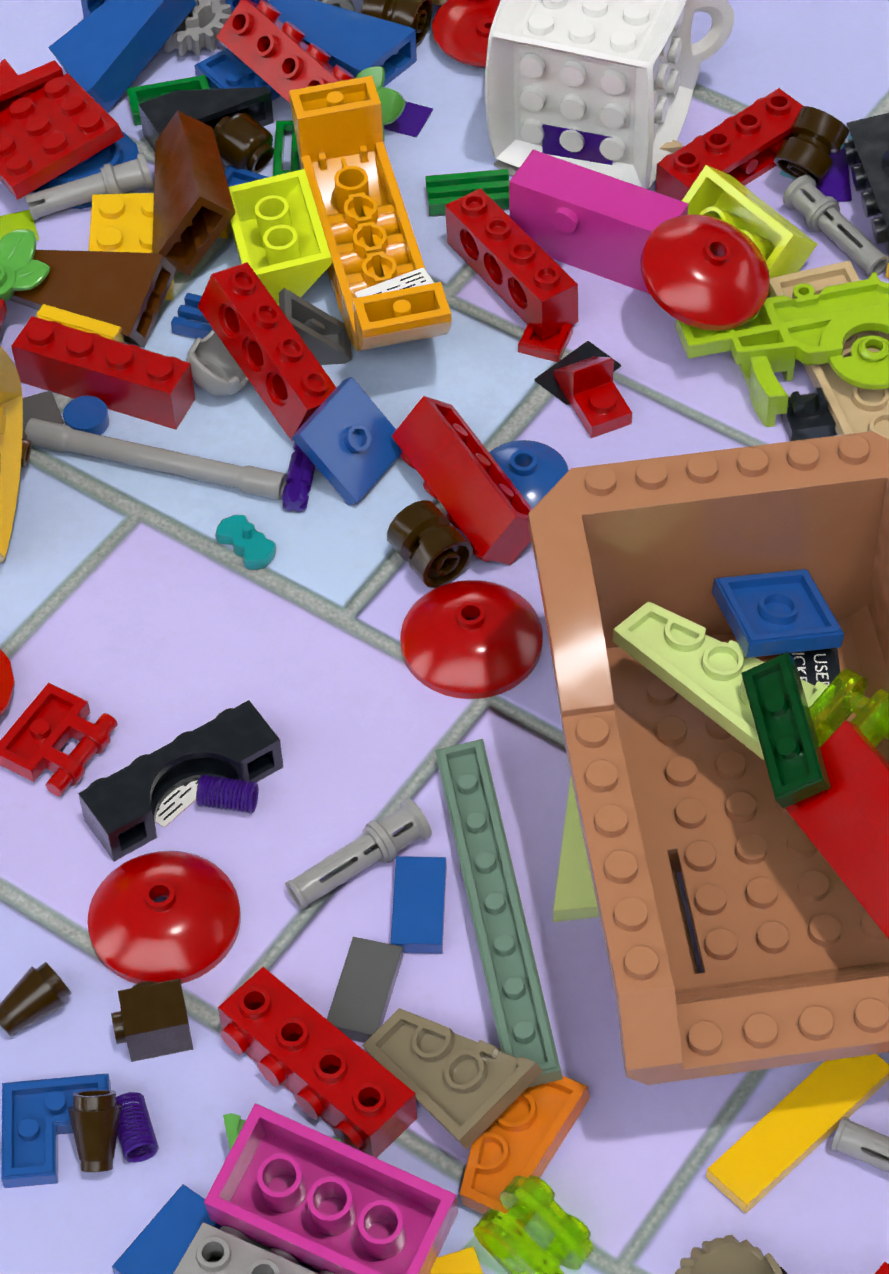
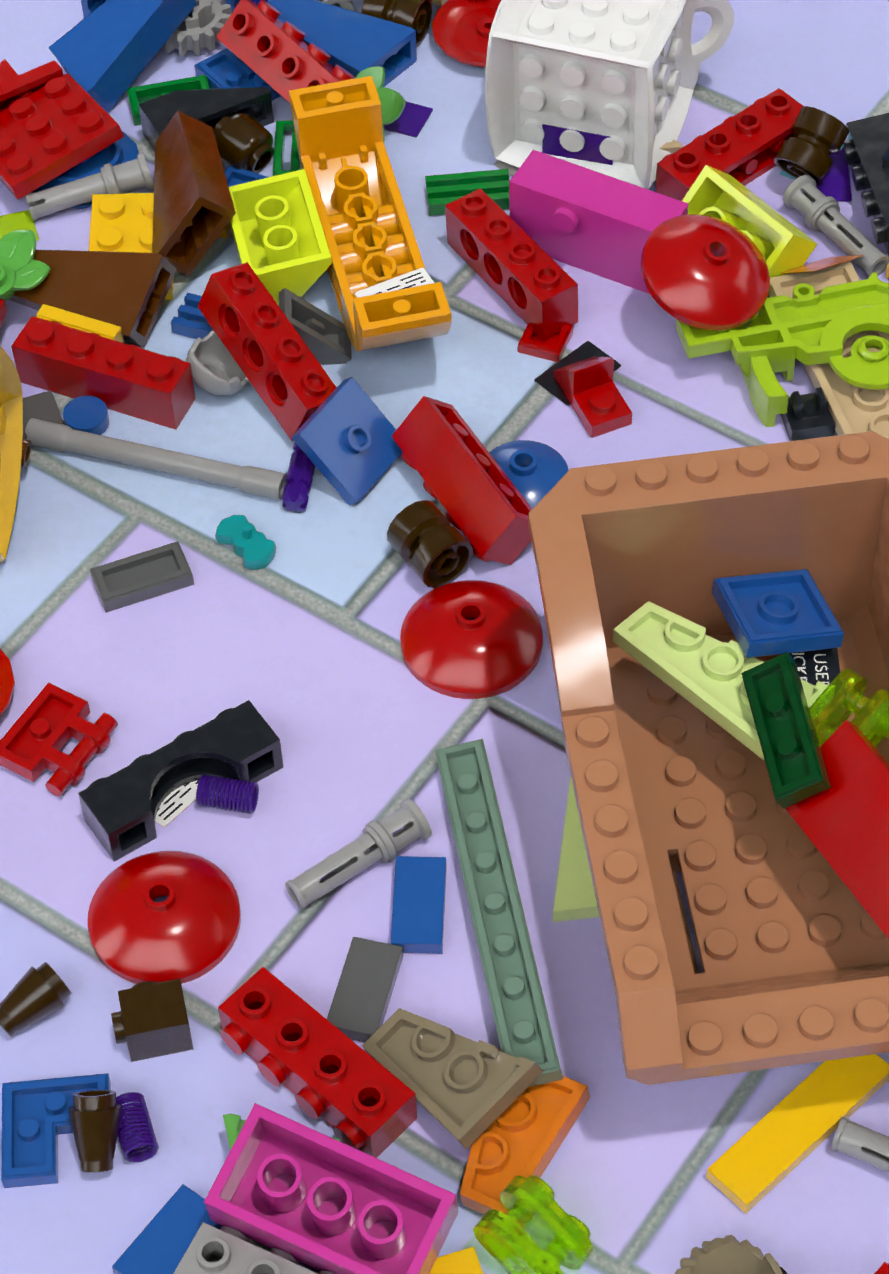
(142, 576): none -> dark grey tile
(821, 264): none -> orange sticker

